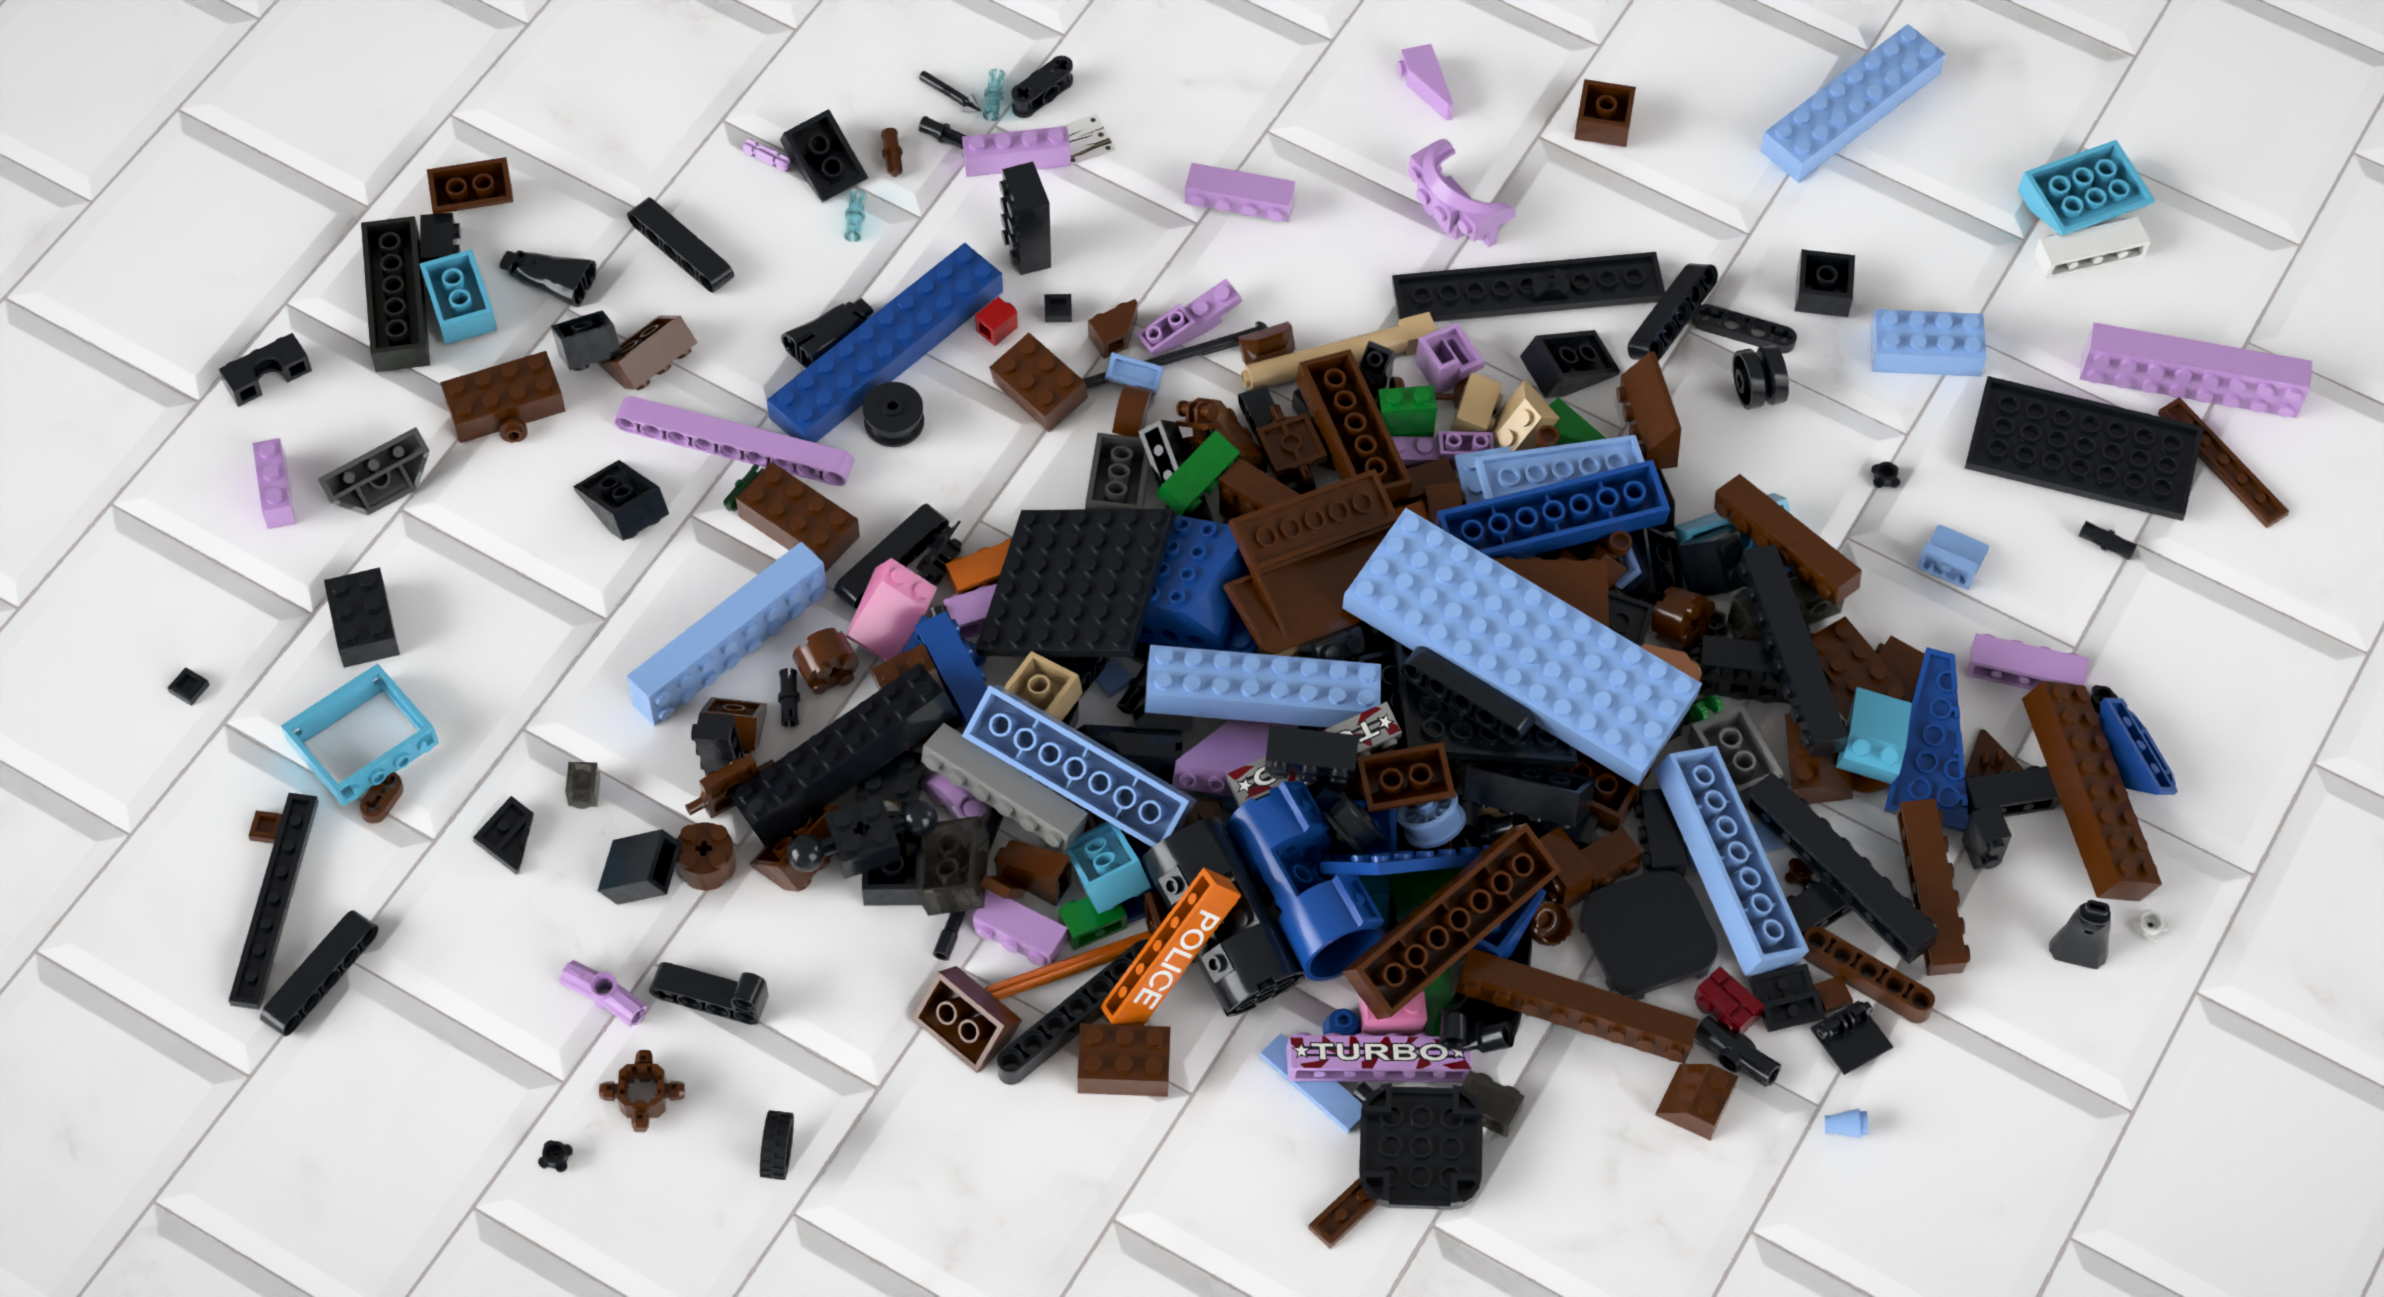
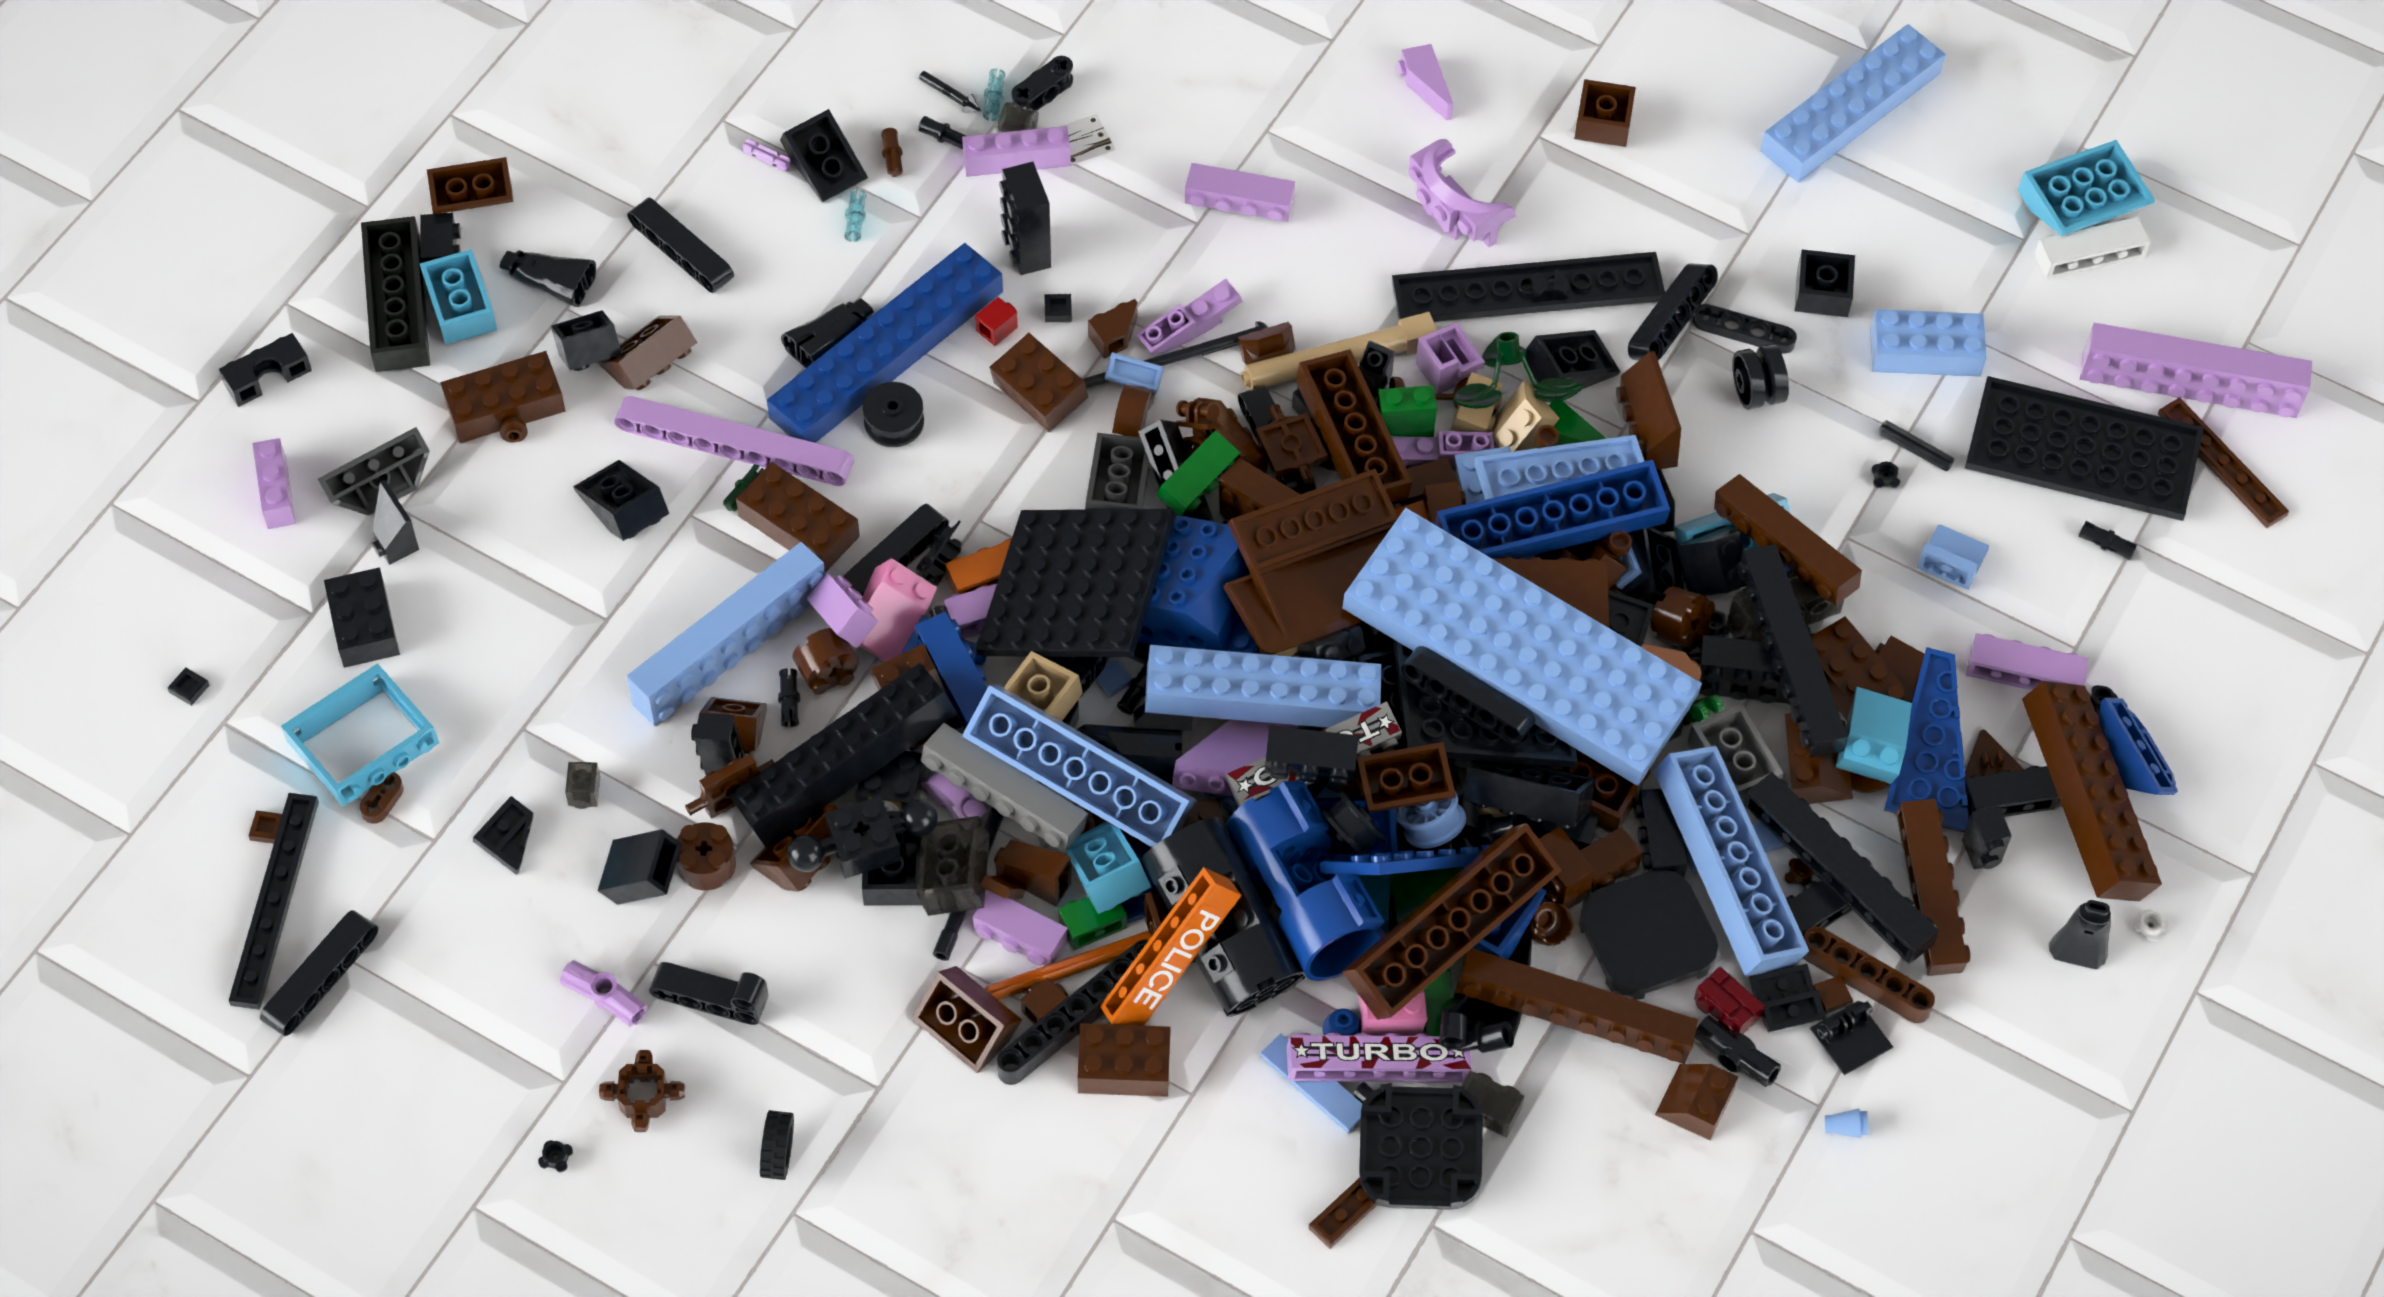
(392, 527): none -> slope
(843, 608): none -> lavender brick
(1017, 118): none -> clear smoke piece
(1042, 999): none -> reddish brown brick
(1507, 351): none -> dark green plant
(1916, 445): none -> black axle

